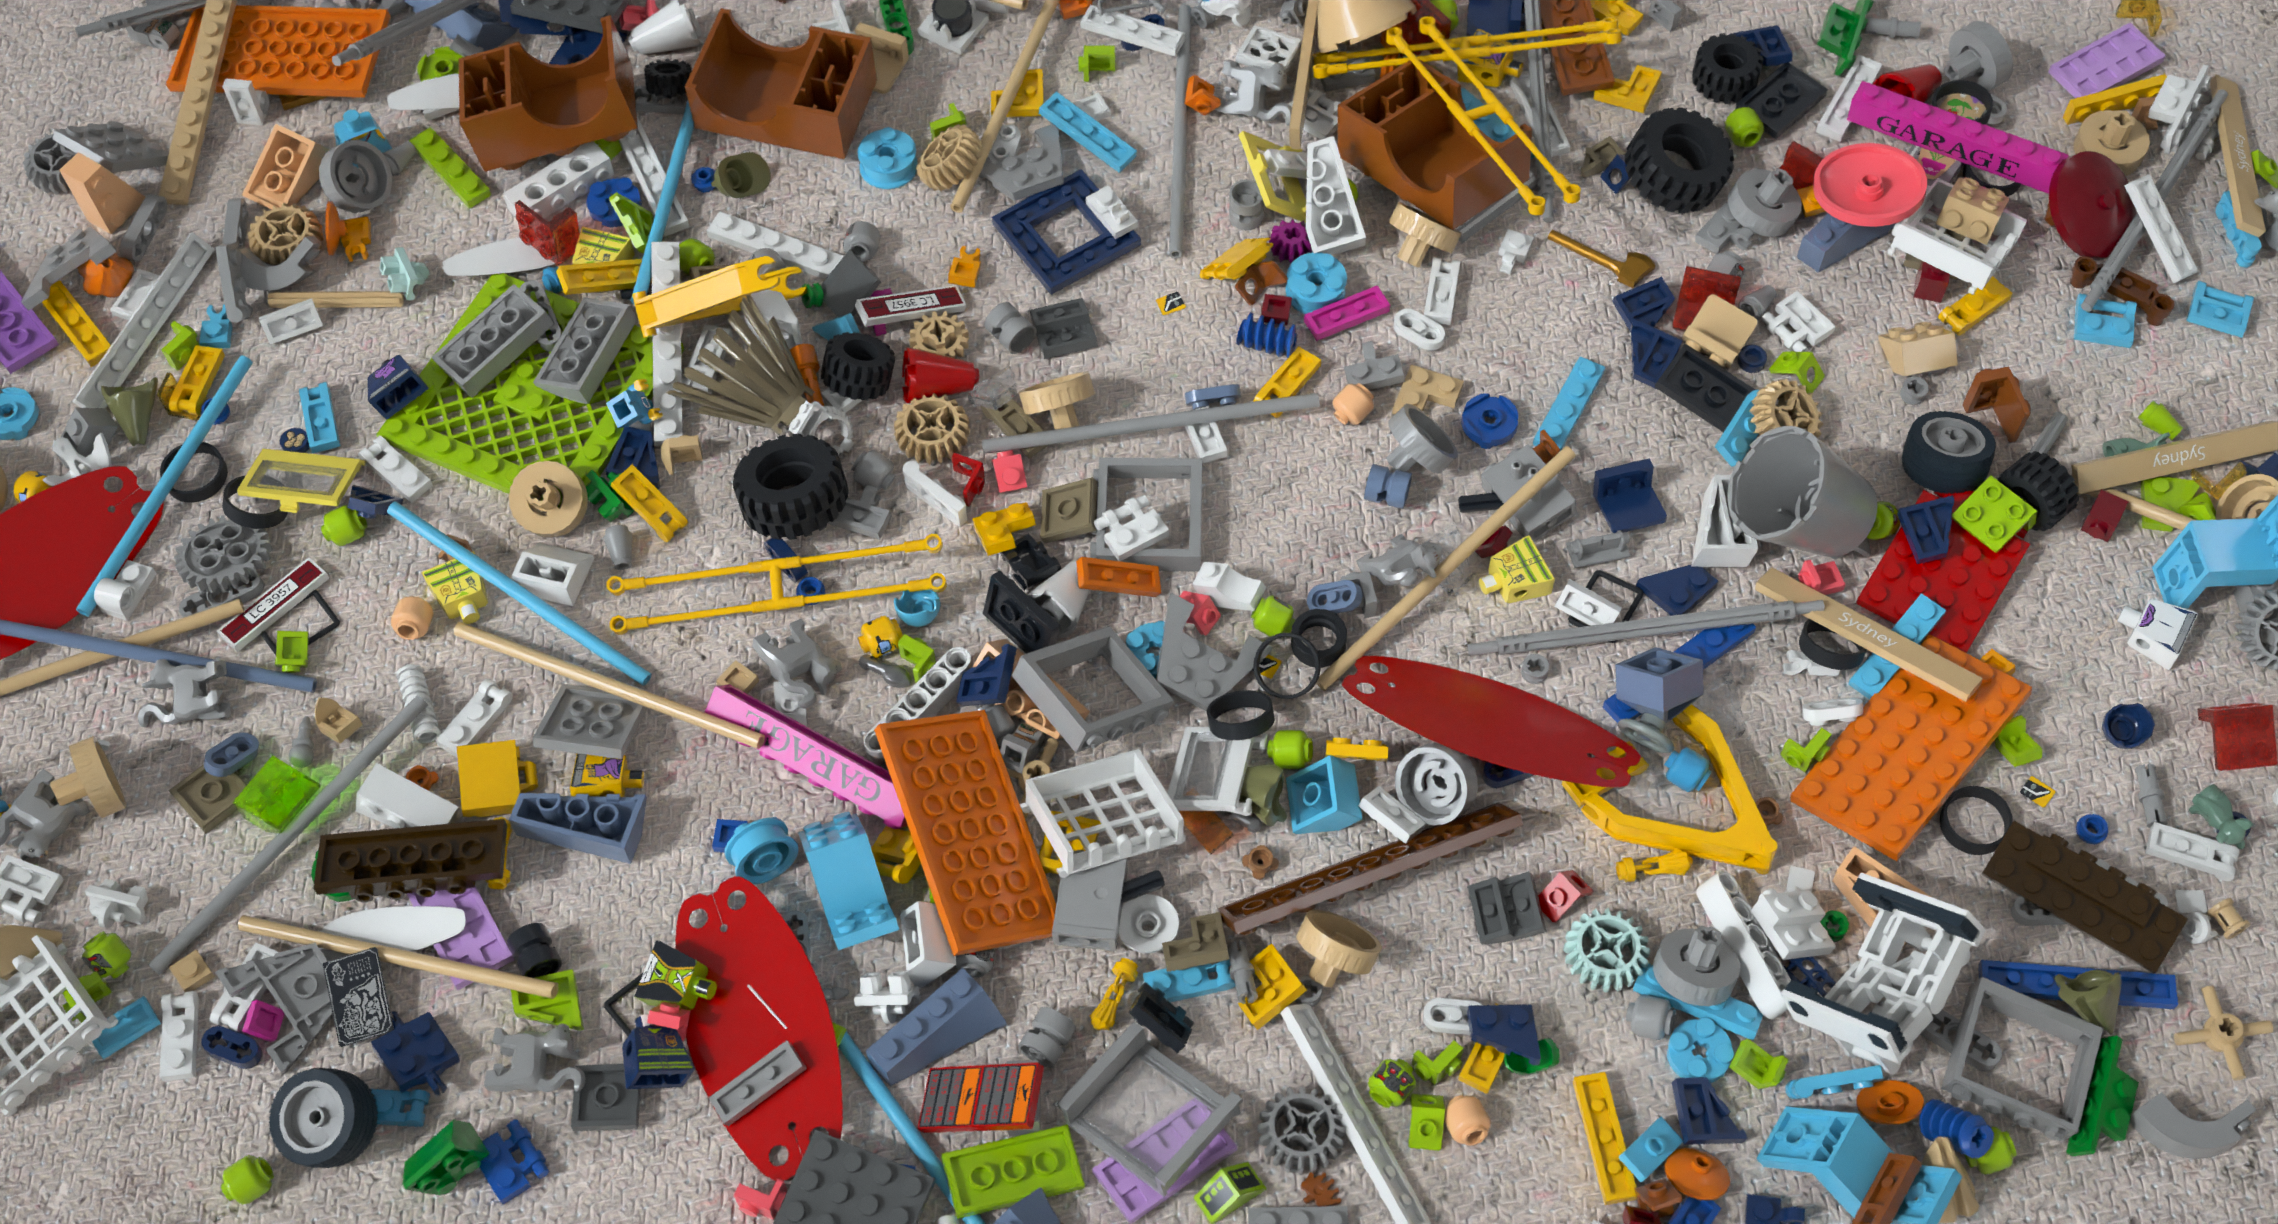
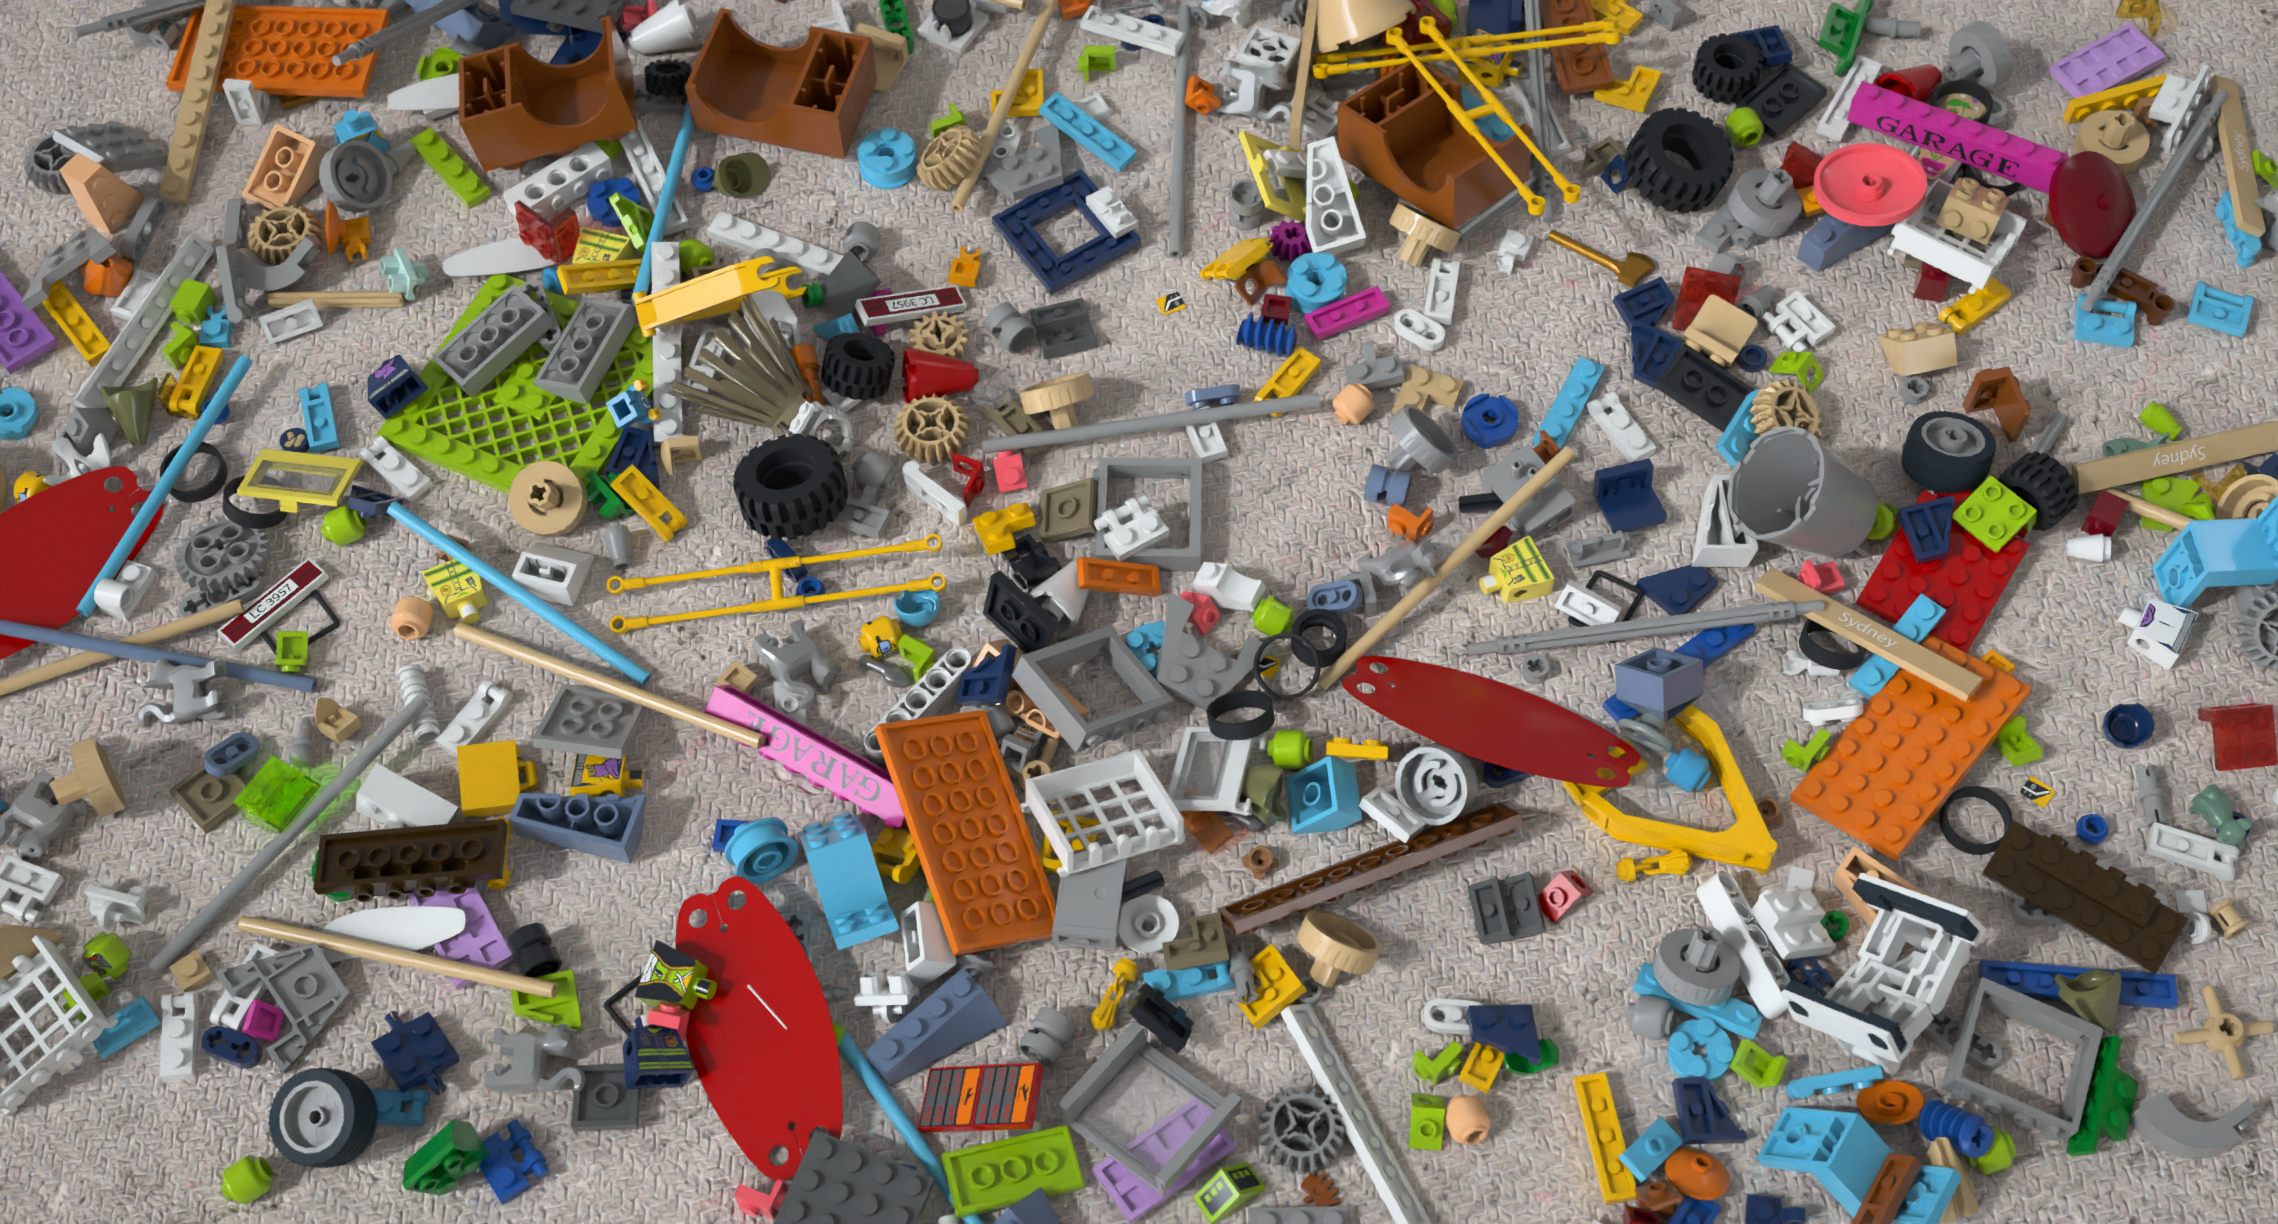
(192, 302): none -> lime brick
(358, 997): black sticker -> none
(421, 773): orange plate -> none
(757, 1083): light grey plate -> none
(1391, 1083): head -> none
(1406, 523): none -> orange bracket
(1596, 929): light aqua gear -> none
(1621, 428): none -> white plate
(2089, 547): none -> white cone
(2161, 228): white tile -> none

